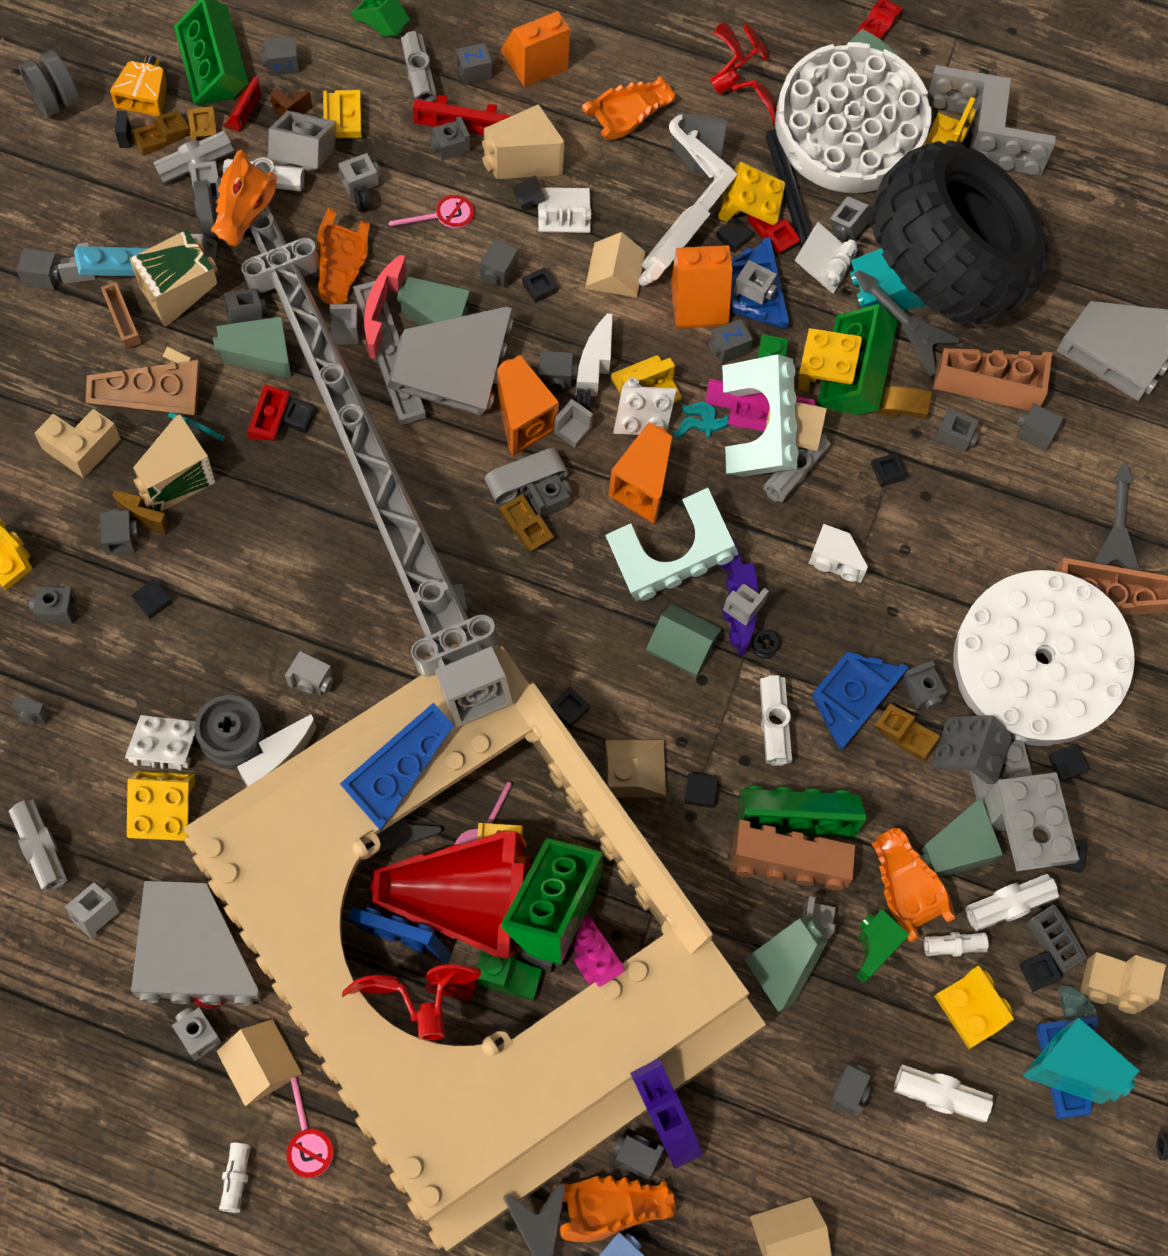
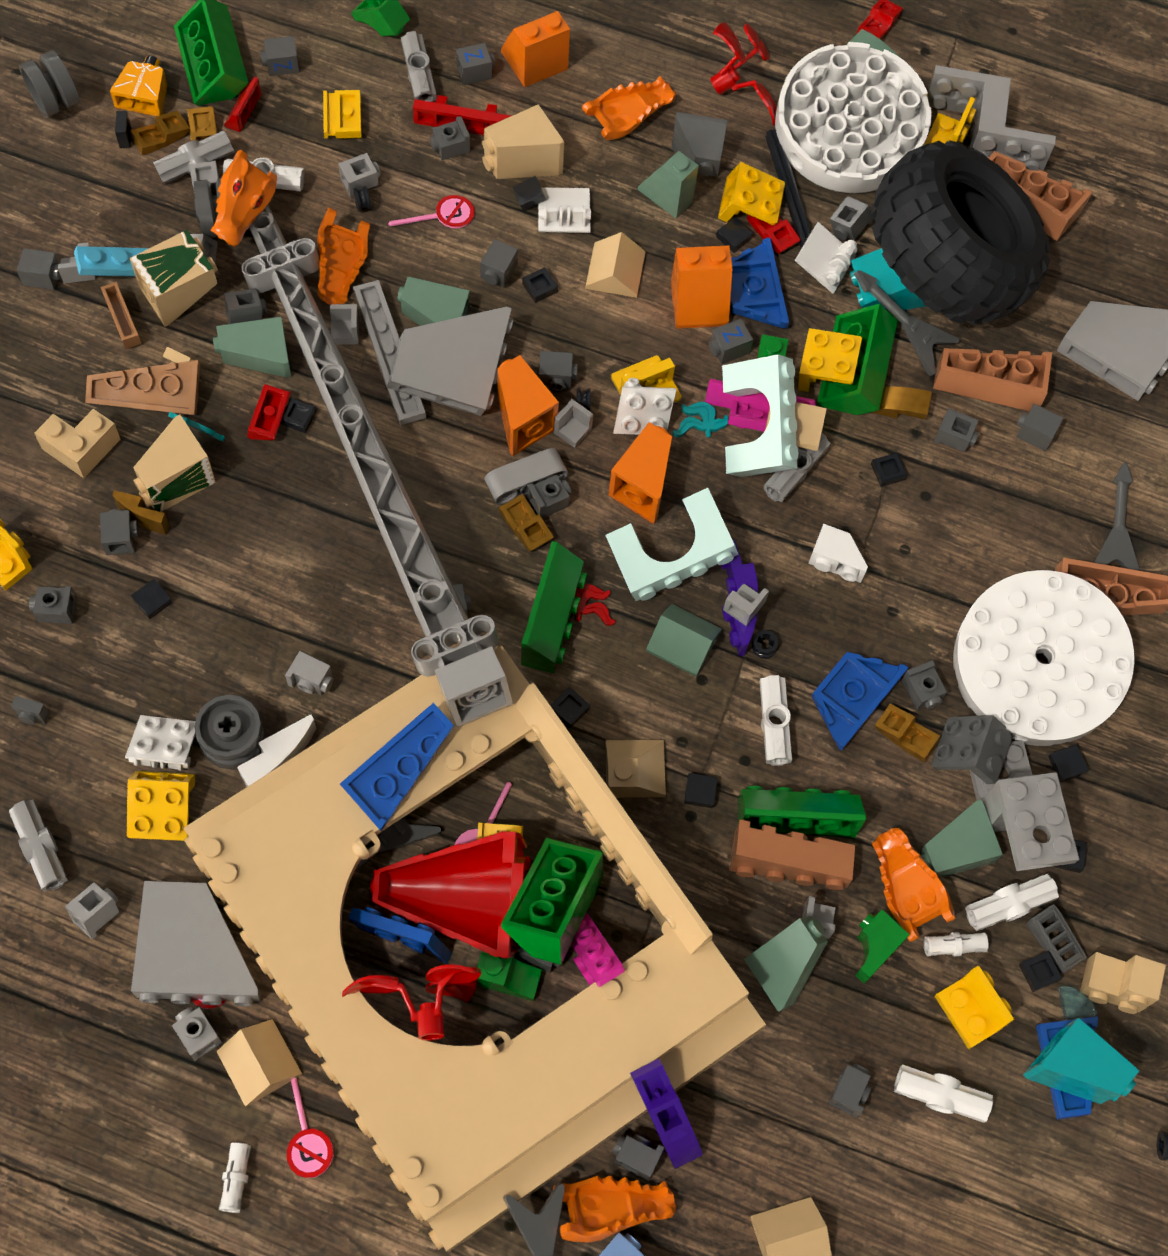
(293, 102): reddish brown panel -> none
(301, 140): light grey brick -> none
(389, 280): coral slope -> none
(552, 609): none -> green slope
(595, 356): white slope -> none
(598, 608): none -> red piece
(672, 184): none -> sand green slope
(694, 216): white hinge -> none
(756, 283): light grey brick -> none
(1055, 201): none -> nougat wedge

